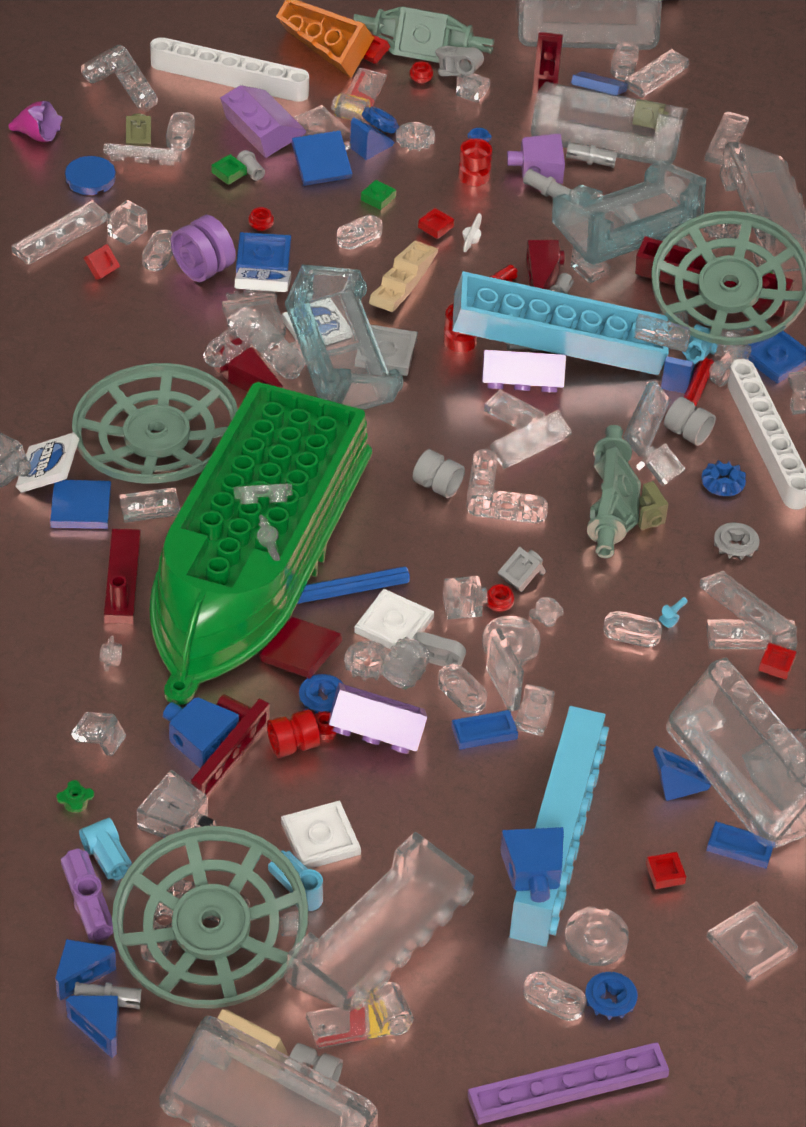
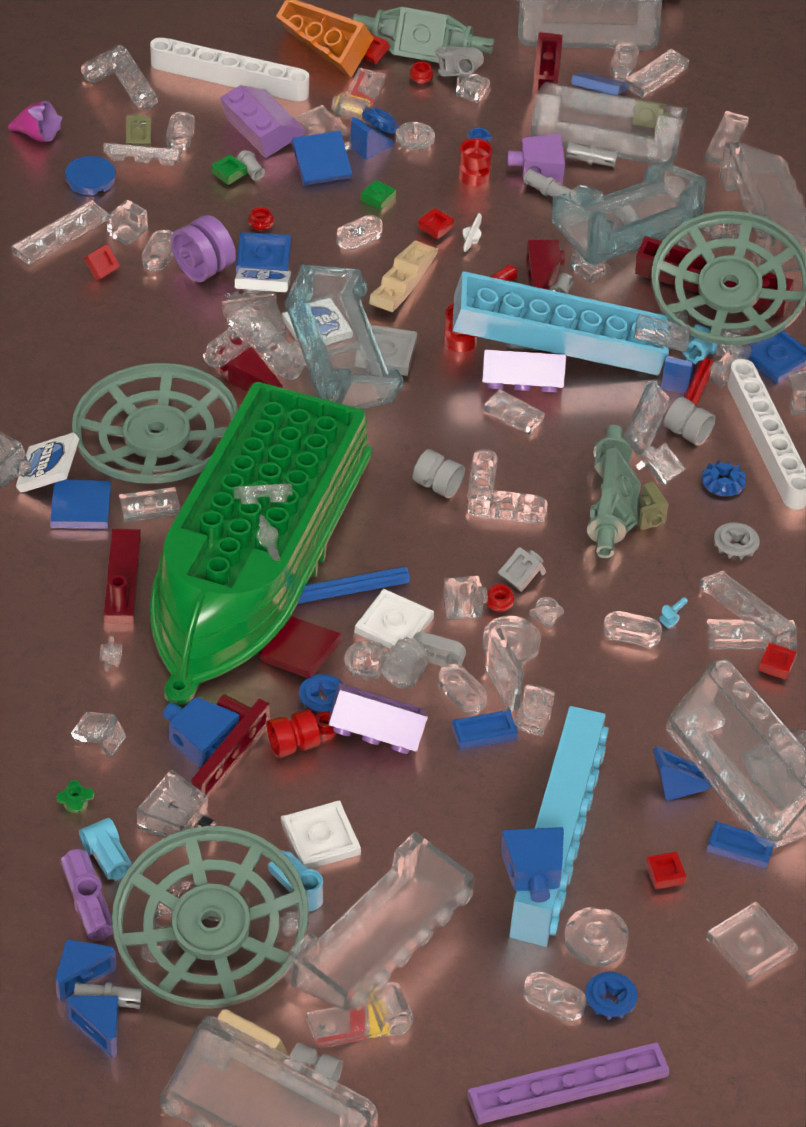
(531, 439): clear plate -> none

